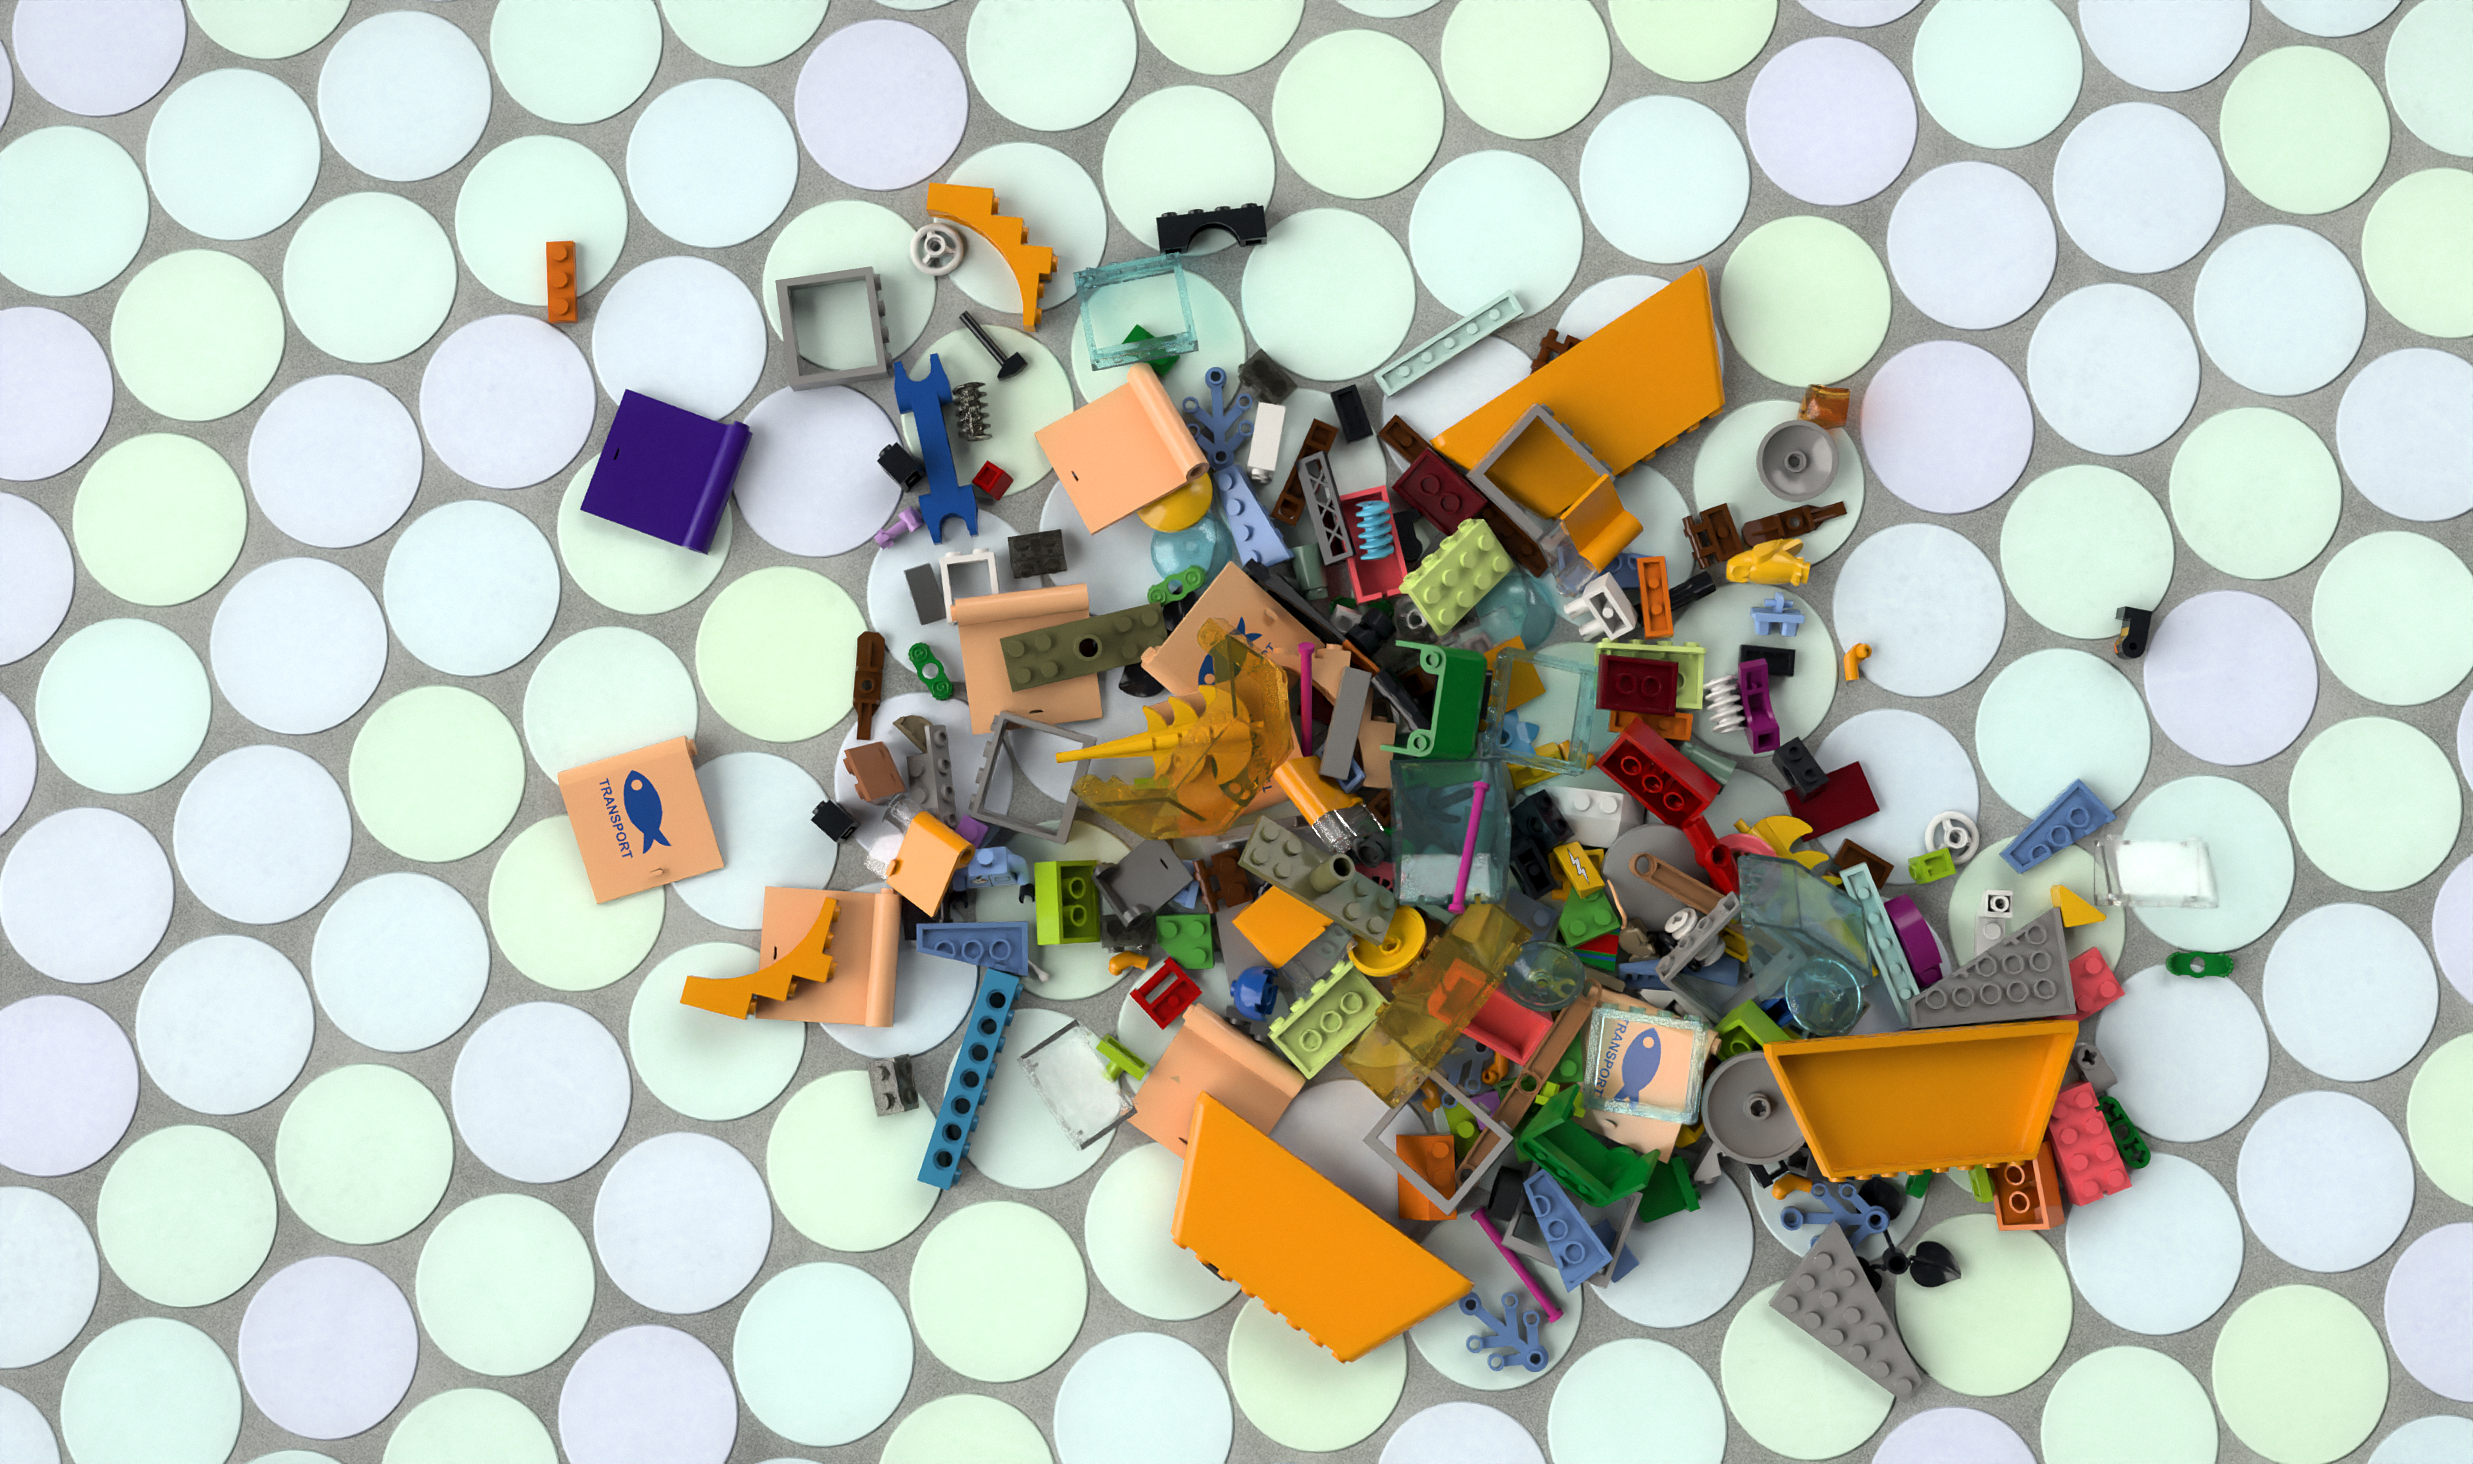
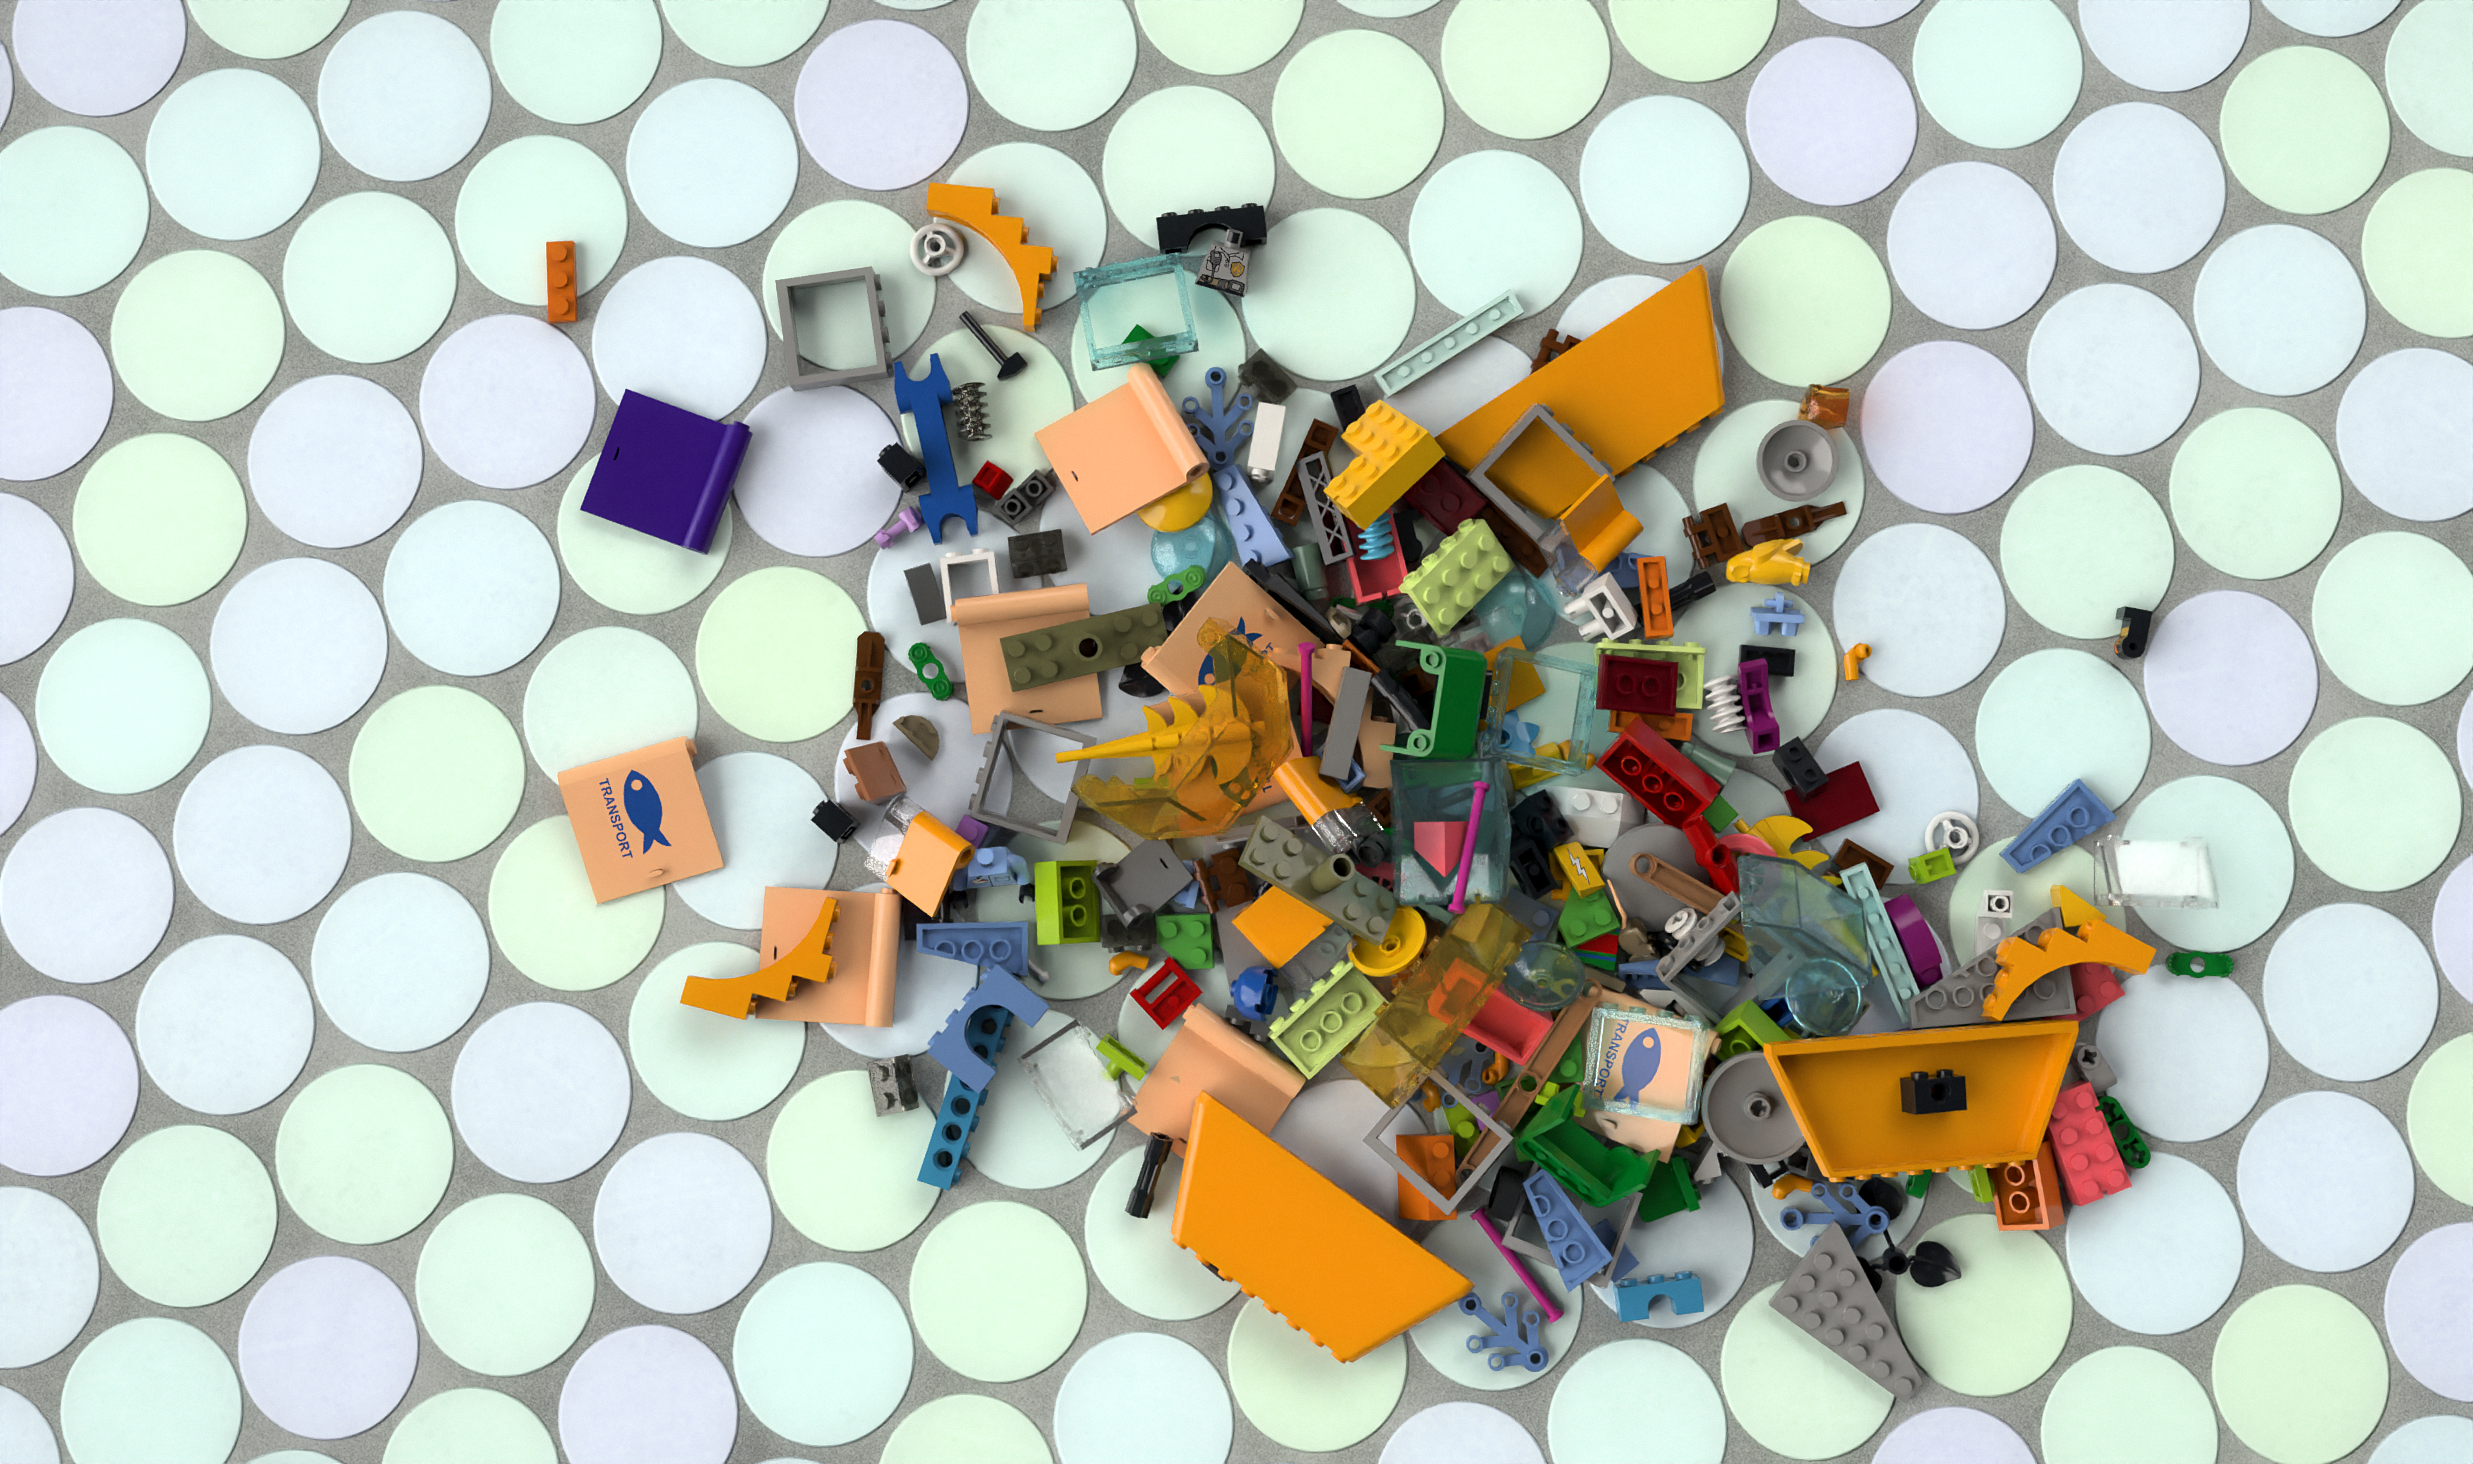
(932, 777): light grey bracket -> none
(952, 1045): none -> medium blue arch
(1025, 497): none -> dark grey slope
(1155, 1156): none -> black axle
(1226, 266): none -> torso
(1339, 622): none -> dark tan tile
(1389, 461): none -> yellow piece
(1440, 843): none -> coral slope
(1634, 1297): none -> dark azure arch
(1719, 814): none -> bright green piece
(1948, 1095): none -> black brick
(2056, 948): none -> light orange arch

